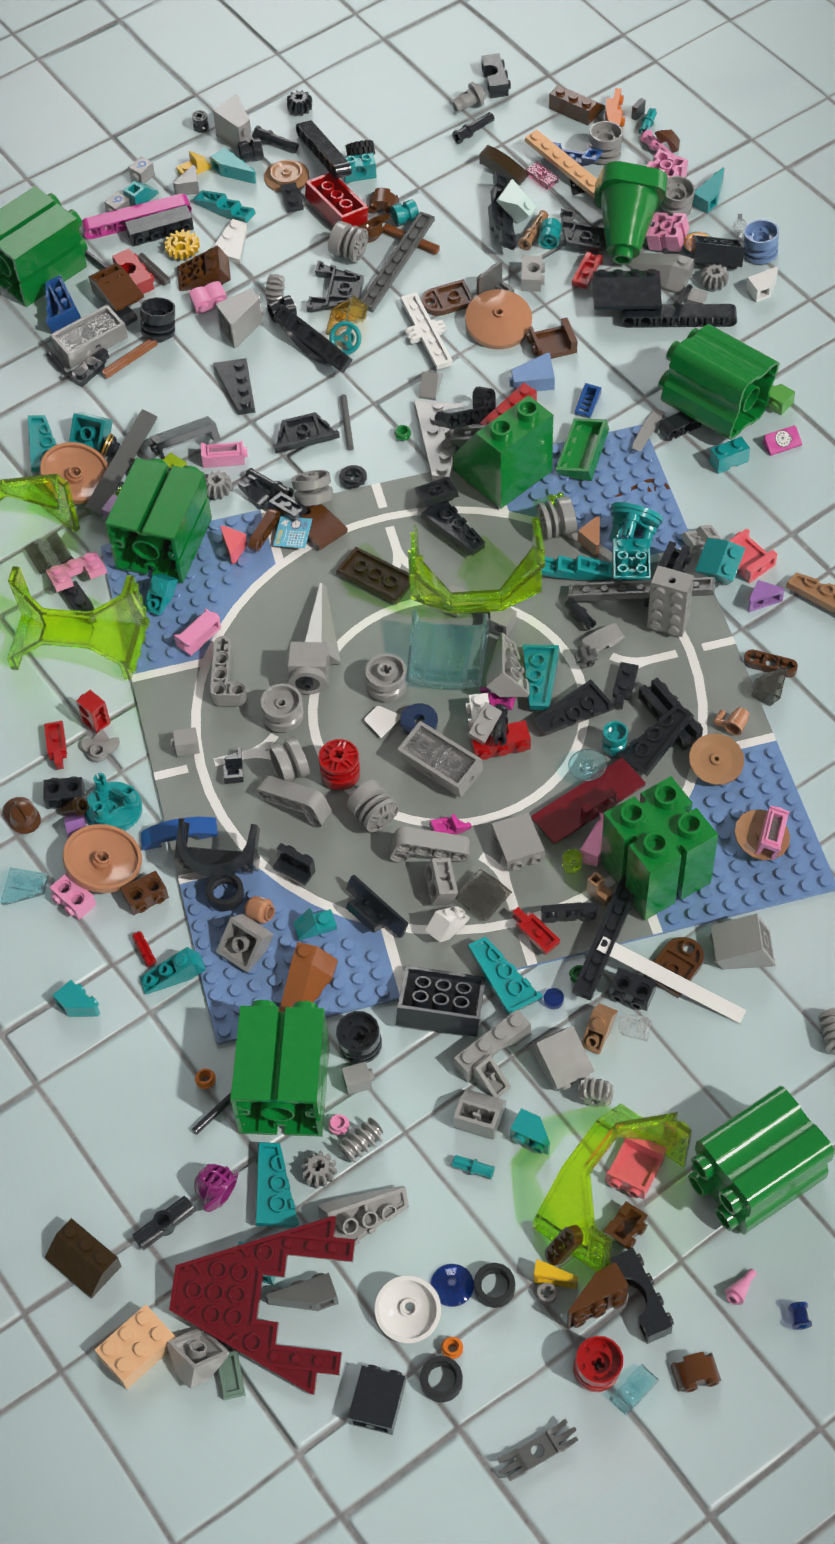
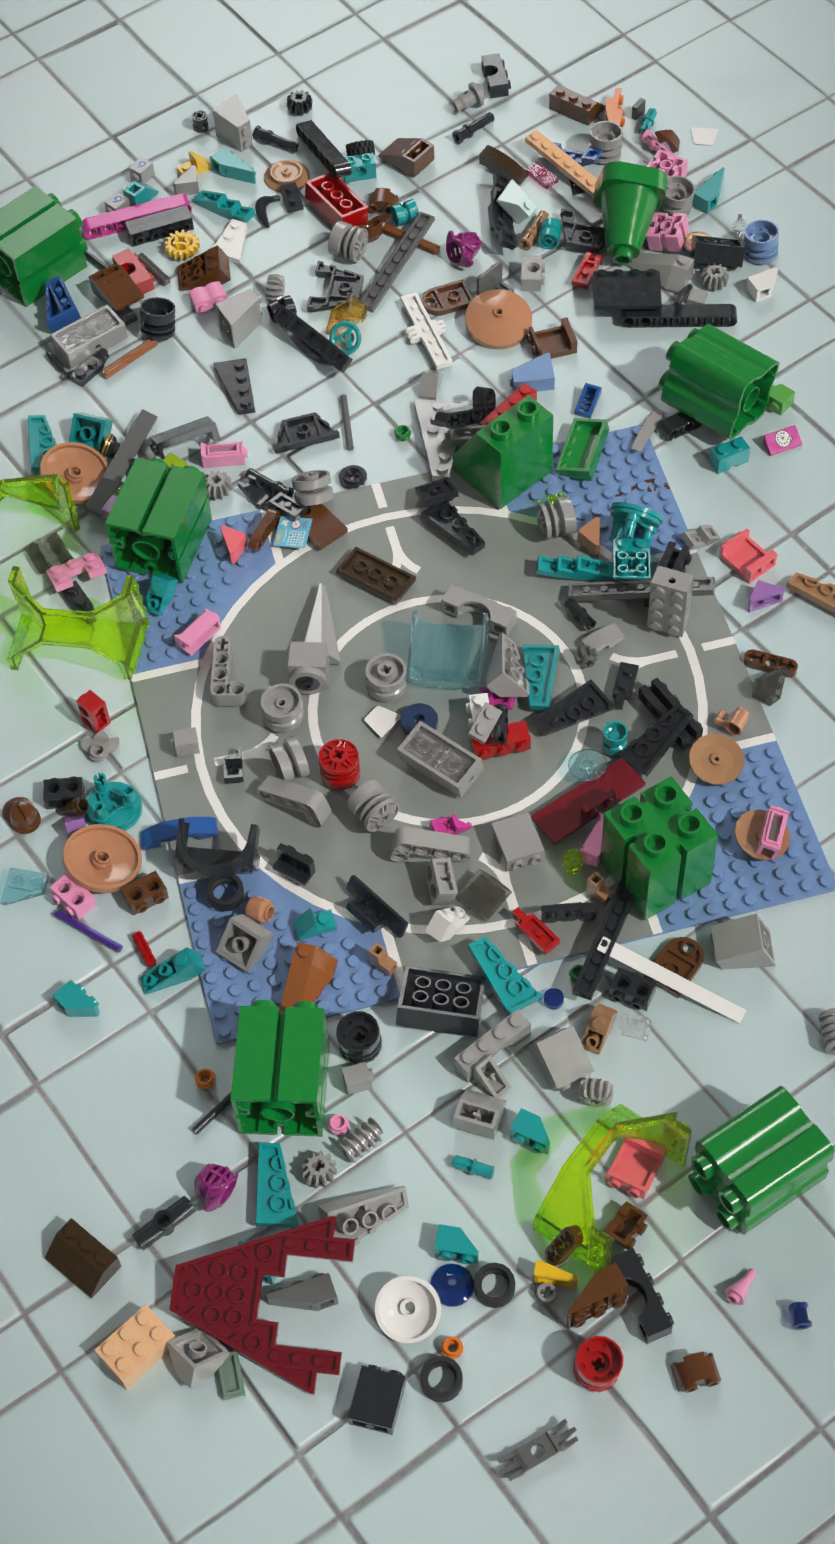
(56, 743): red hinge -> none
(88, 931): none -> dark purple bar
(250, 150): black wheel -> none
(261, 206): none -> black piece
(380, 959): none -> medium nougat piece
(409, 154): none -> reddish brown slope
(455, 1245): none -> teal slope
(469, 245): none -> magenta piece
(521, 584): clear neon green panel -> none
(634, 1389): clear light blue slope -> none
(704, 135): none -> white sticker
(720, 560): teal slope -> none

